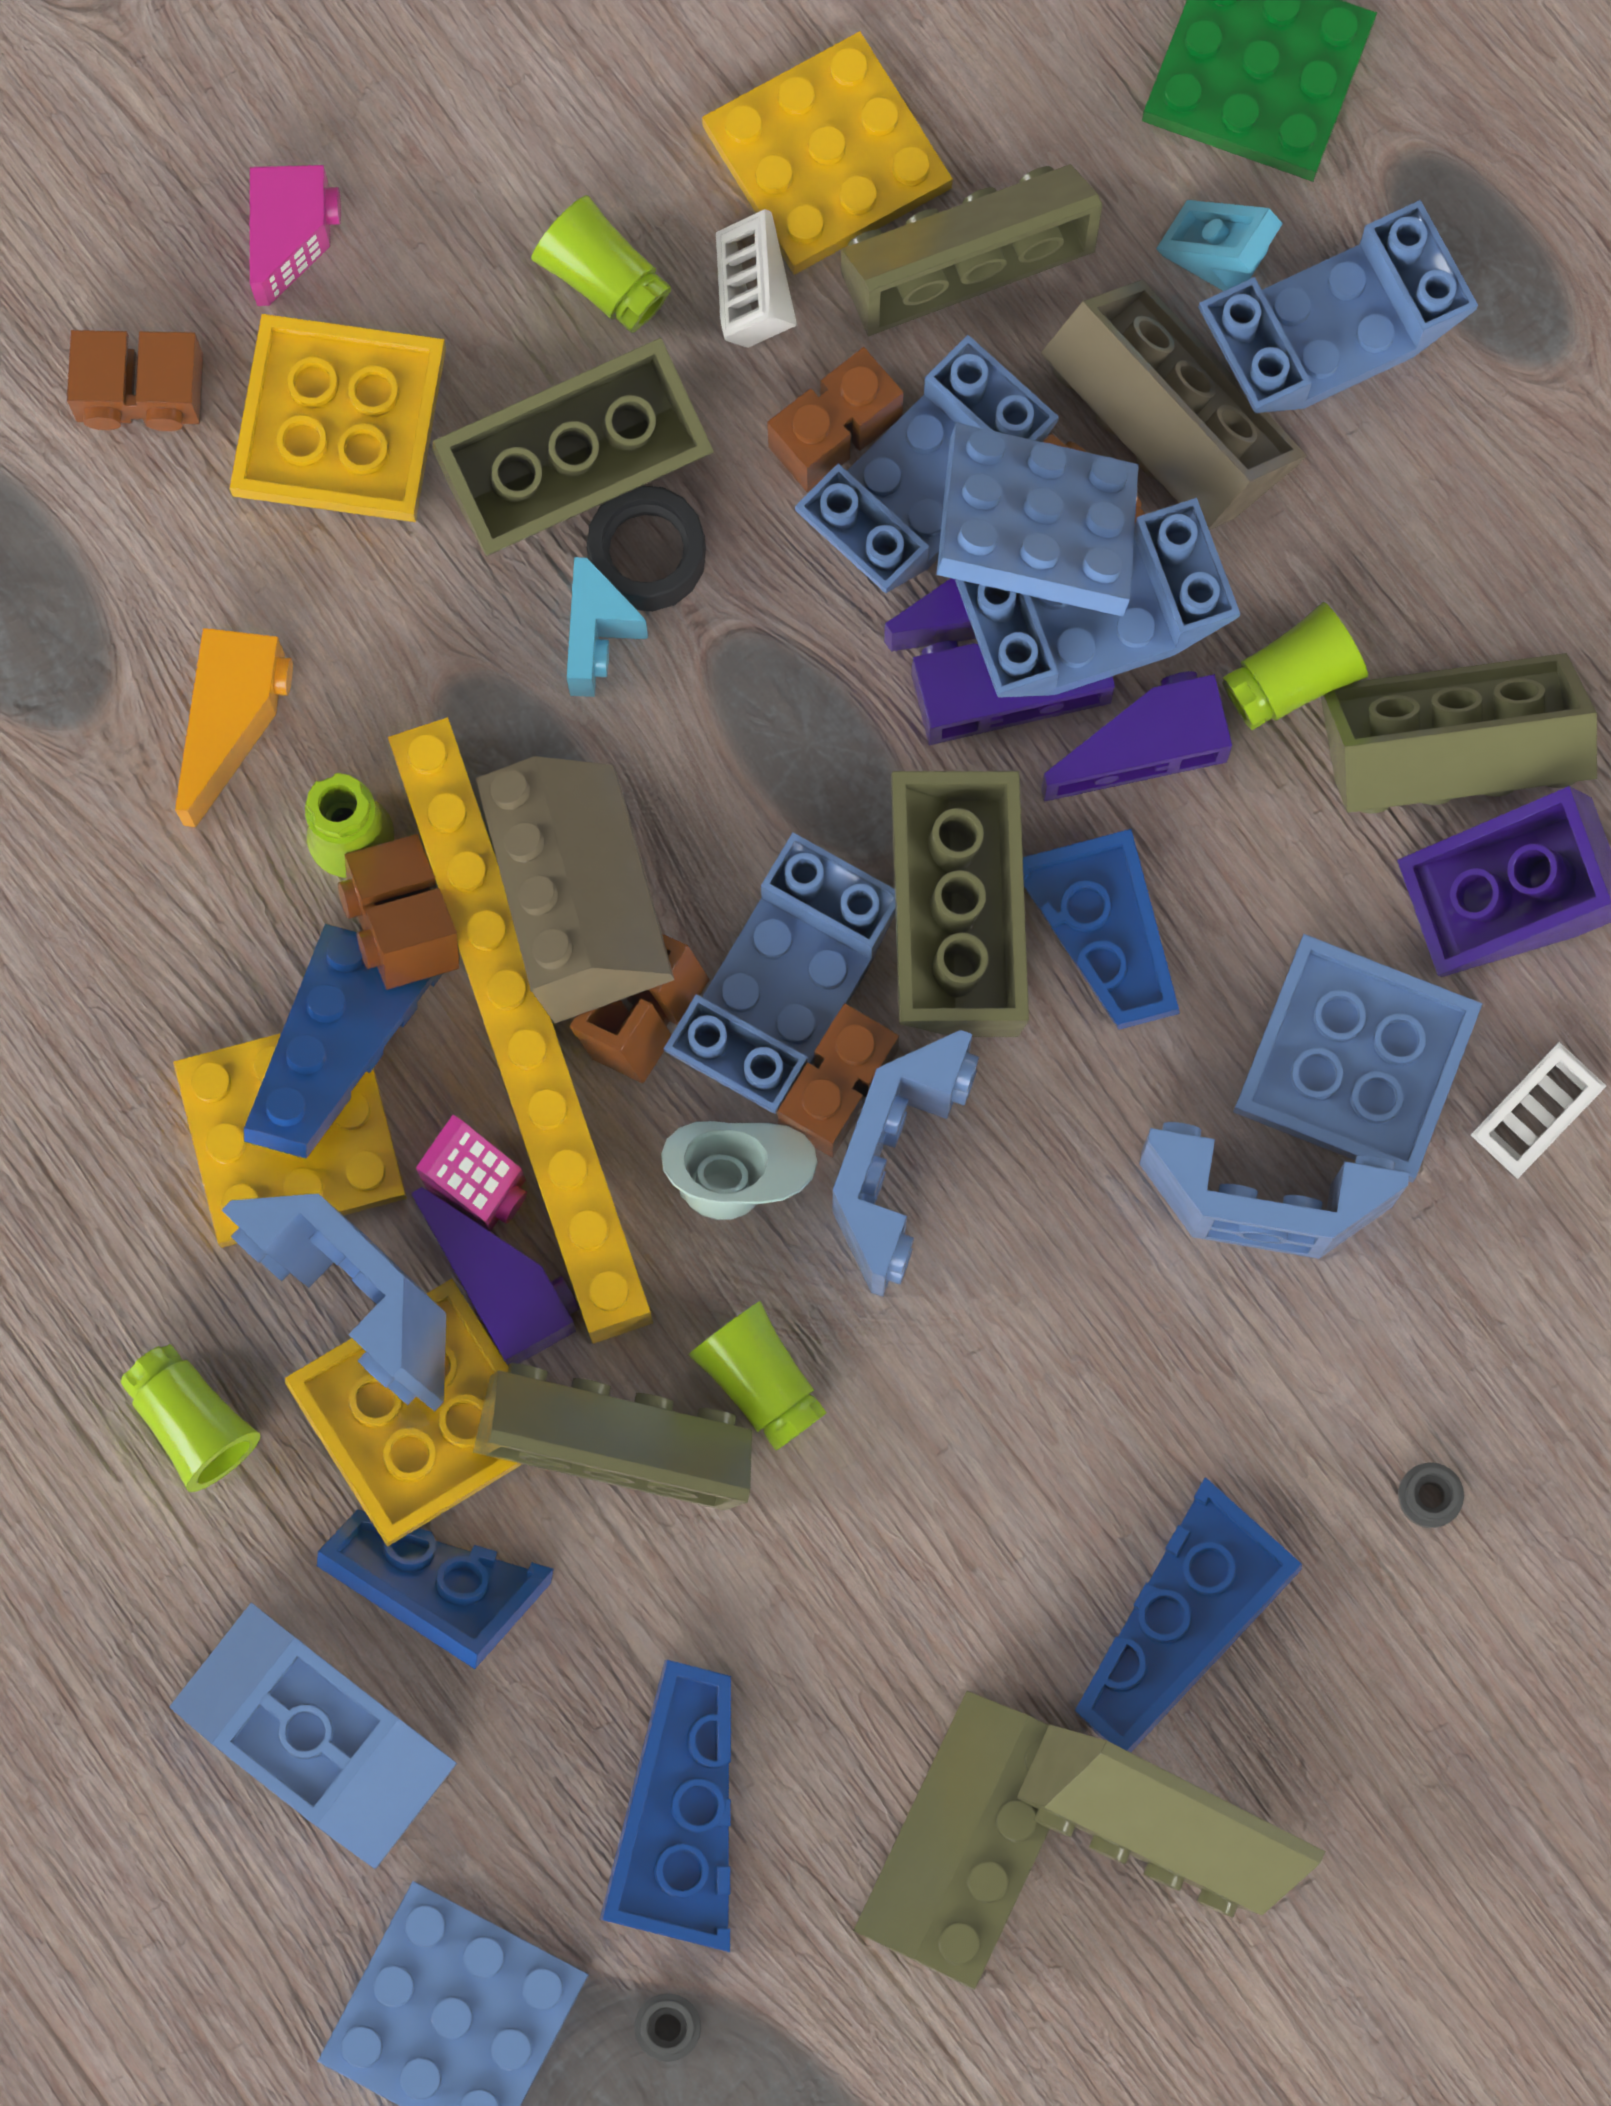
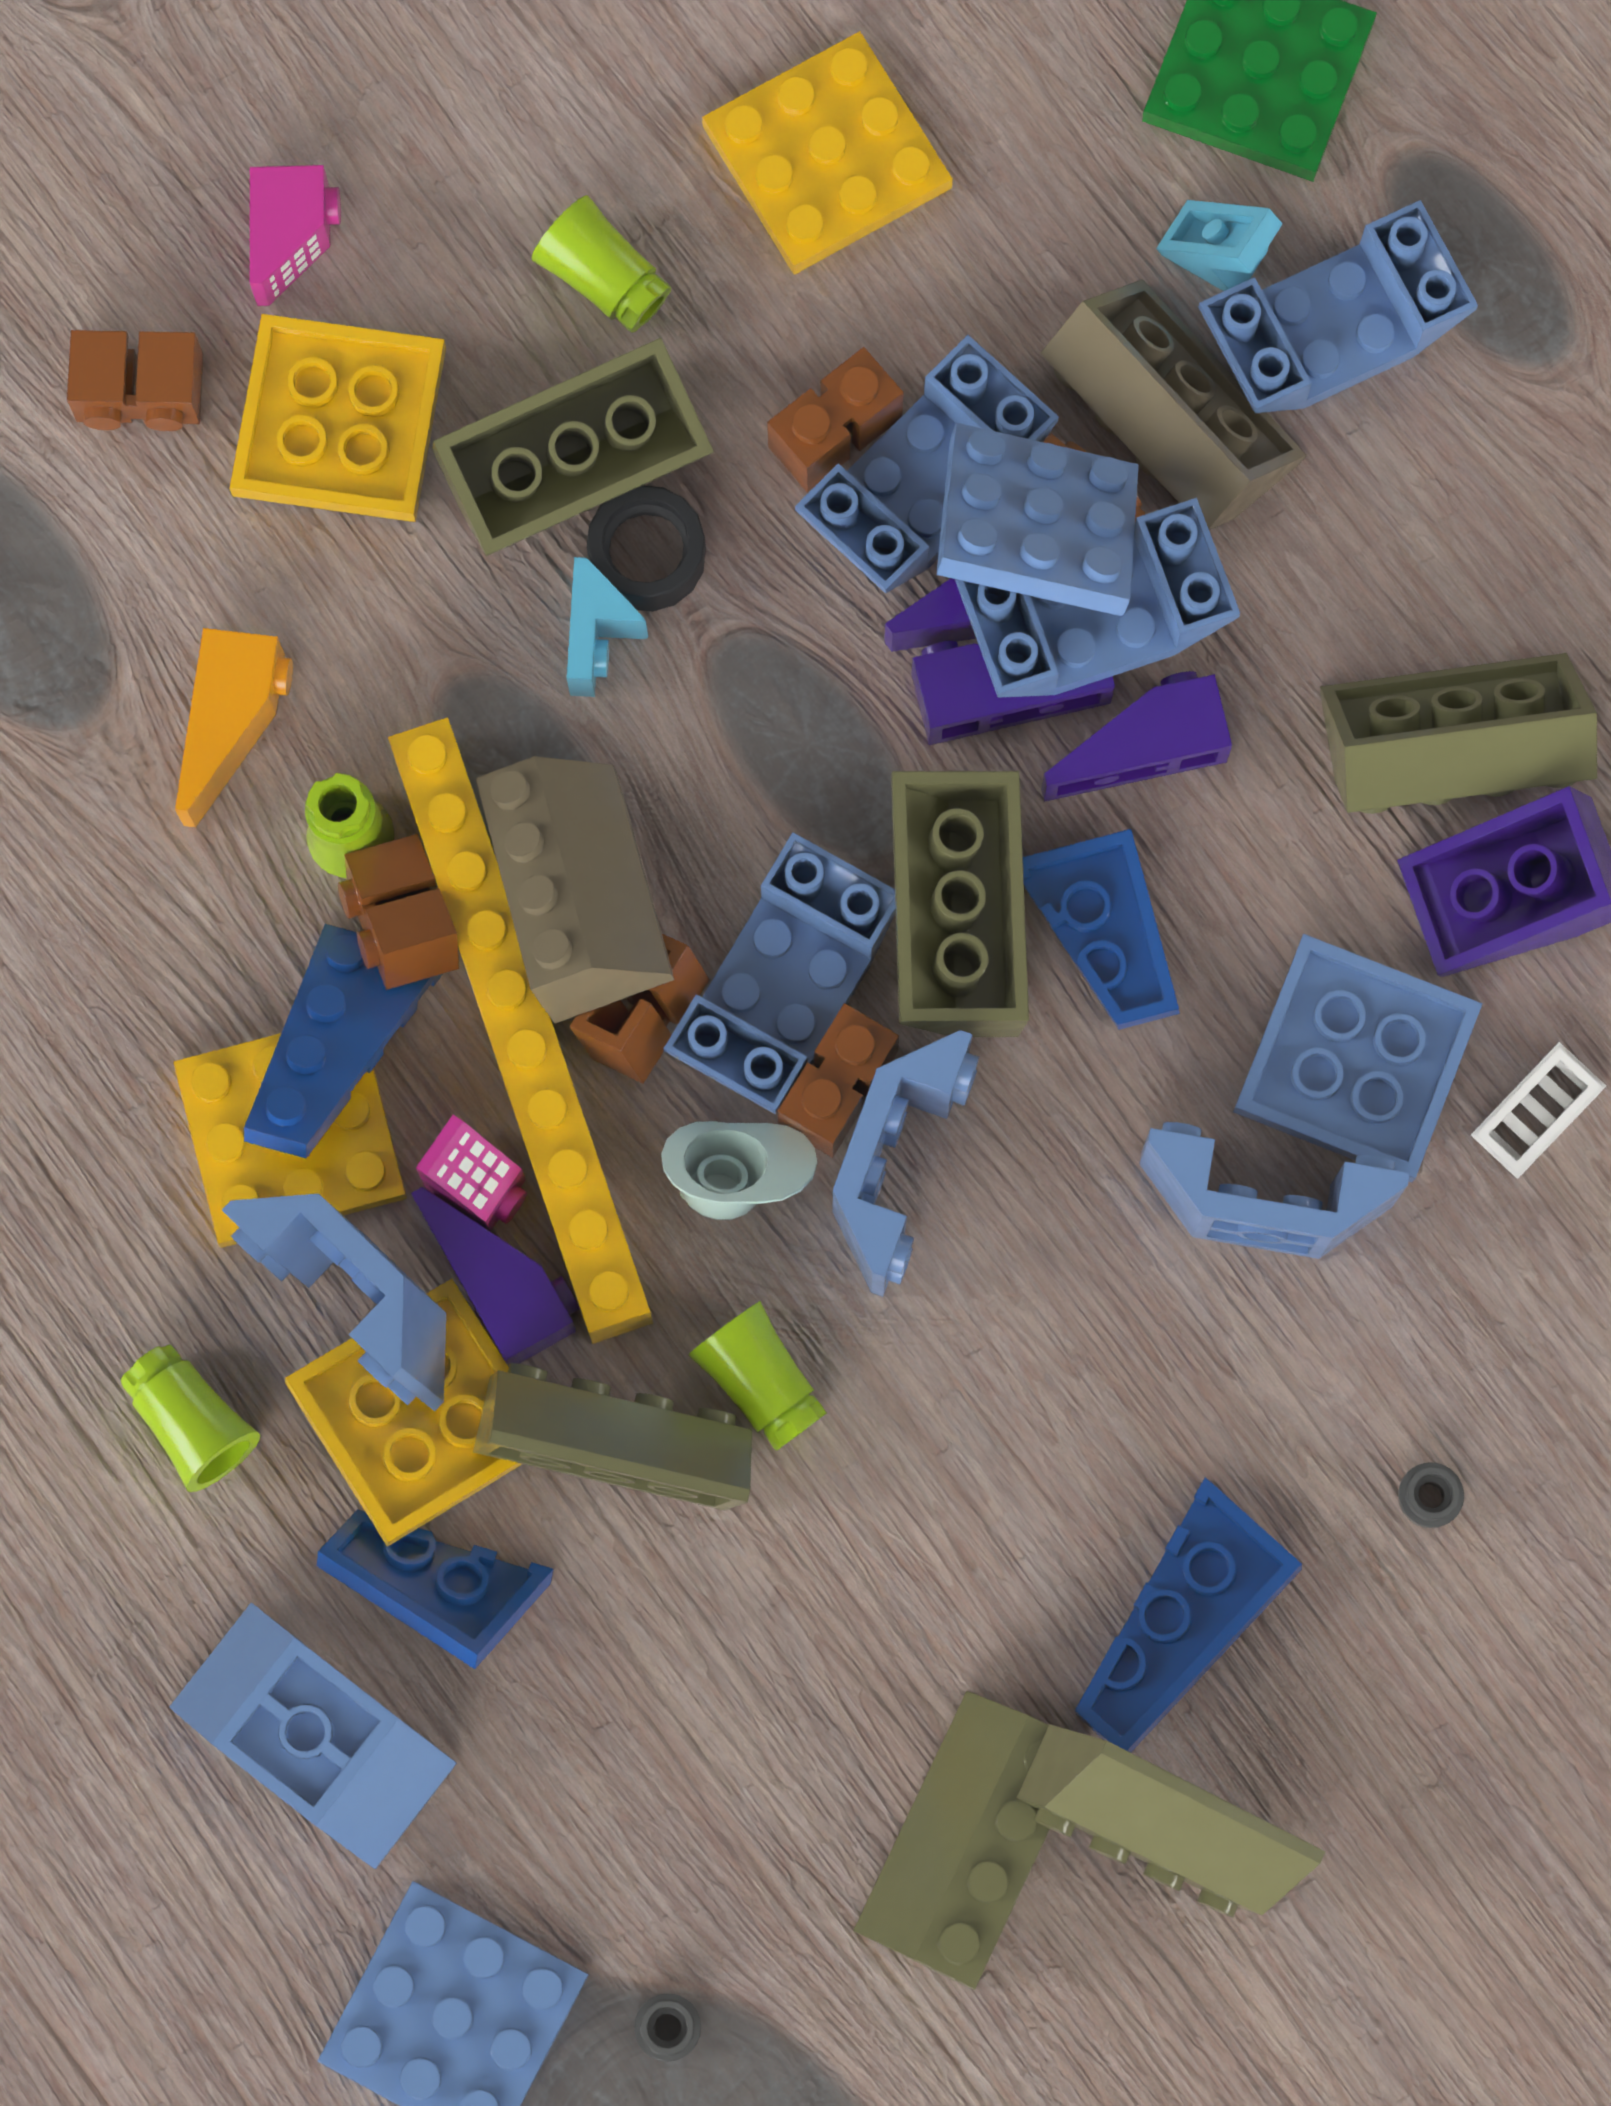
(675, 1832): blue wing -> none
(775, 309): white slope -> none
(971, 247): olive slope -> none
(1295, 669): lime plant -> none

